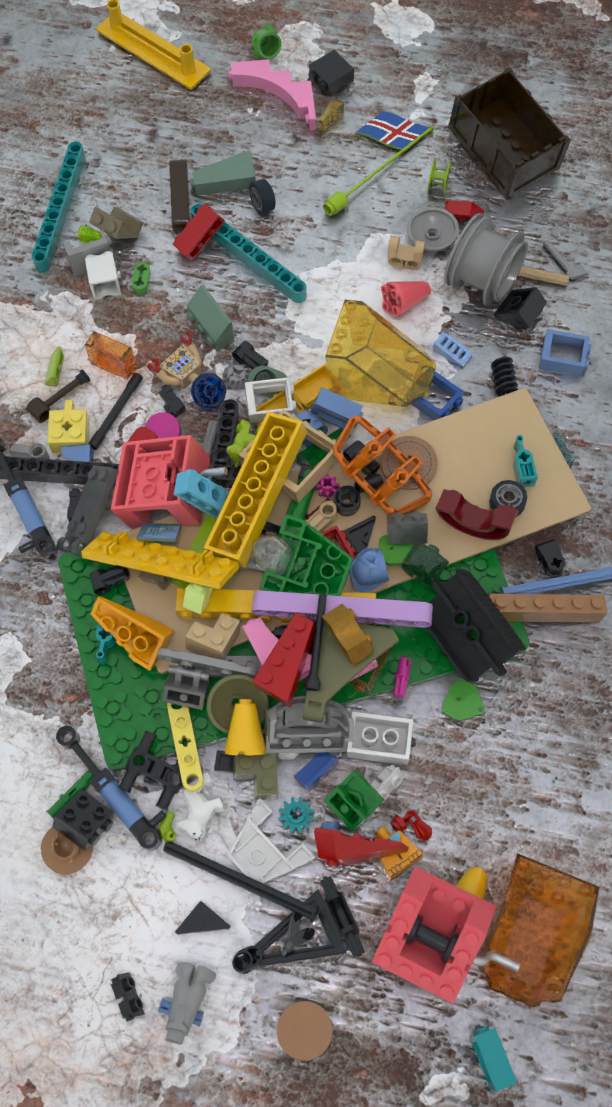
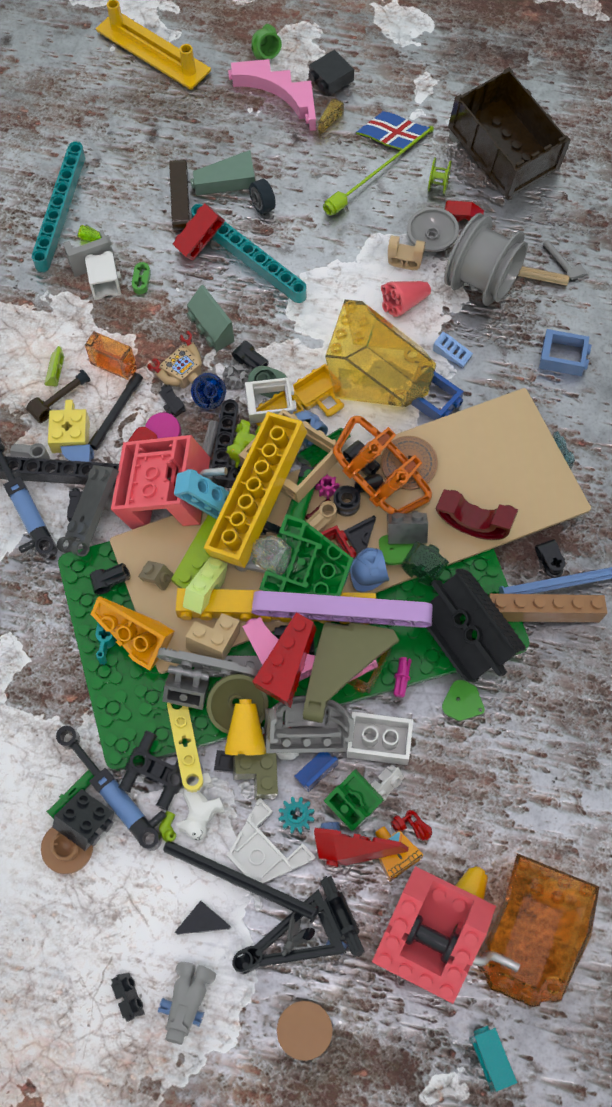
(117, 224): dark tan panel -> none
(159, 532): piece -> none
(161, 559): yellow piece -> none
(312, 682): black piece -> none
(335, 408): medium blue window -> none
(343, 626): pearl gold brick -> none
(504, 376): black piece -> none
(511, 490): wheel -> none
(521, 307): black slope -> none
(524, 464): teal piece -> none

